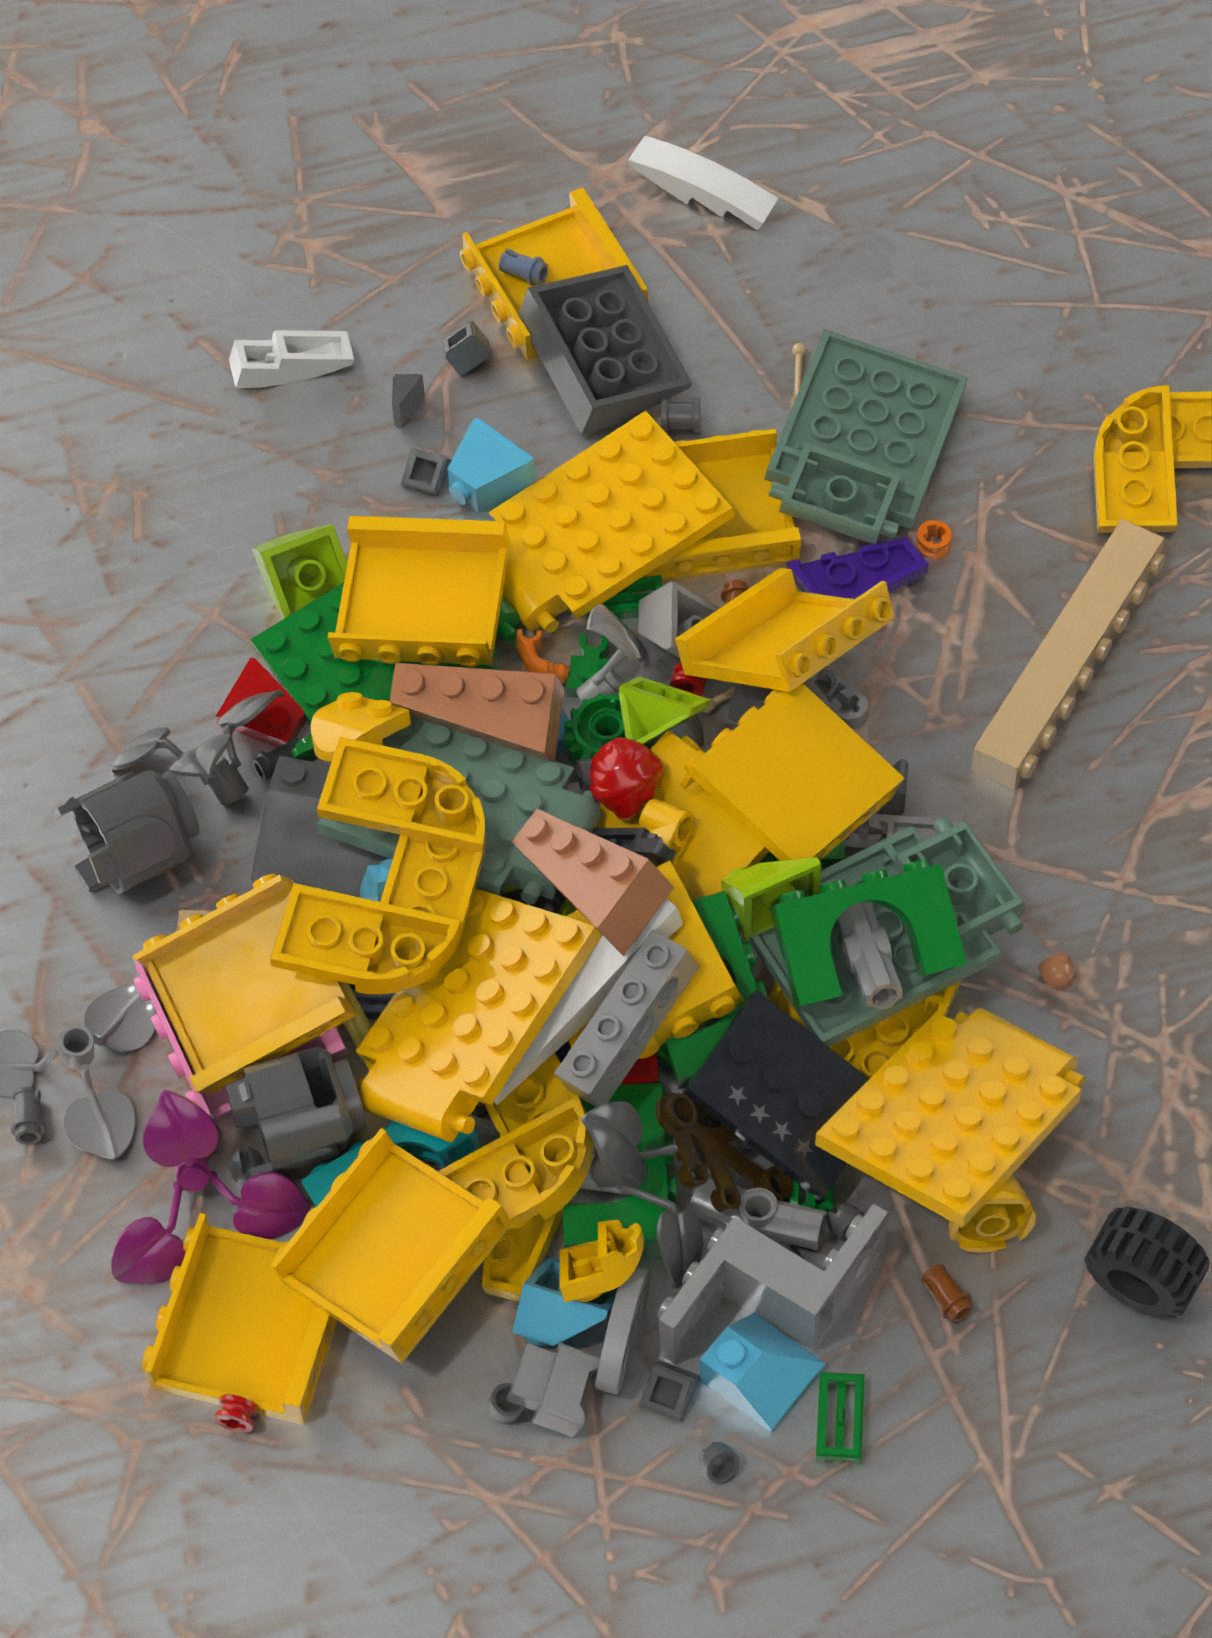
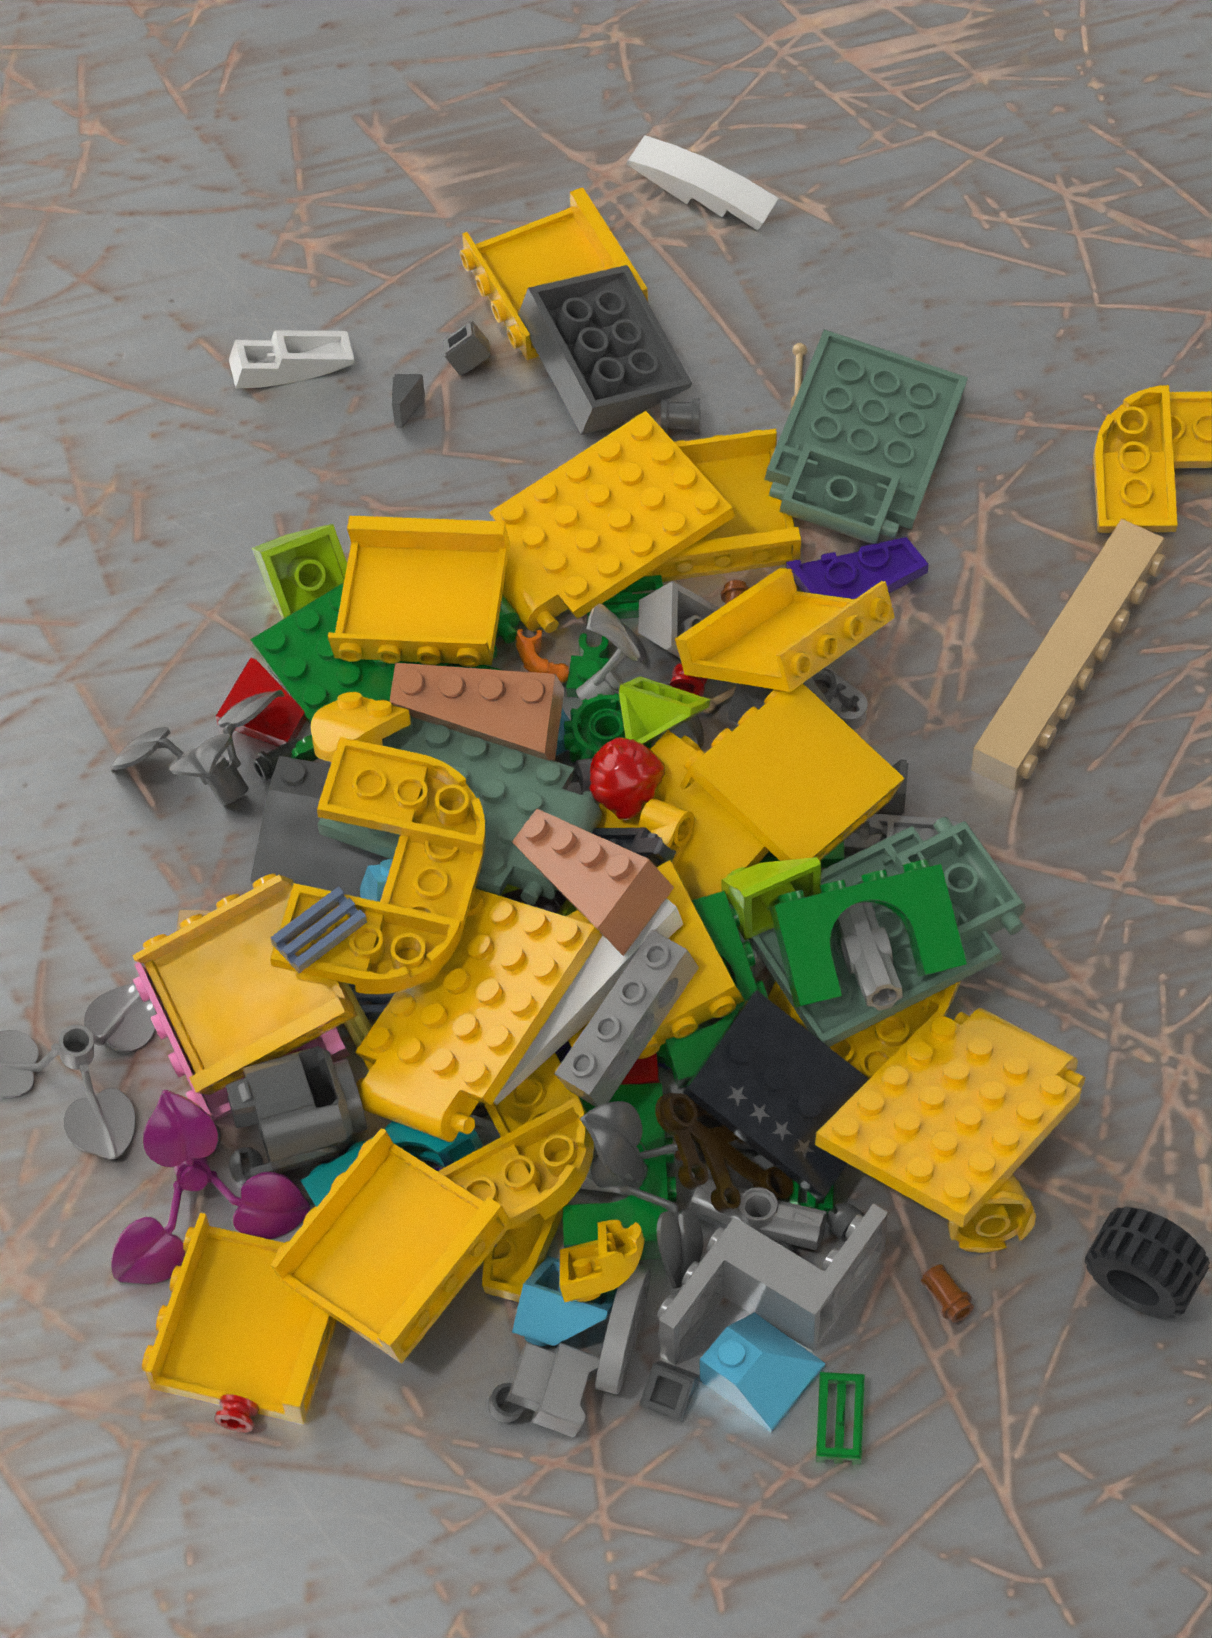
(28, 1123): dark grey pin -> none
(132, 829): dark grey piece -> none
(310, 916): none -> sand blue tile
(425, 471): dark grey slope -> none
(488, 469): medium azure slope -> none
(525, 267): sand blue pin -> none
(723, 1471): dark grey hinge -> none
(939, 530): orange bush -> none
(1057, 971): nougat hinge -> none

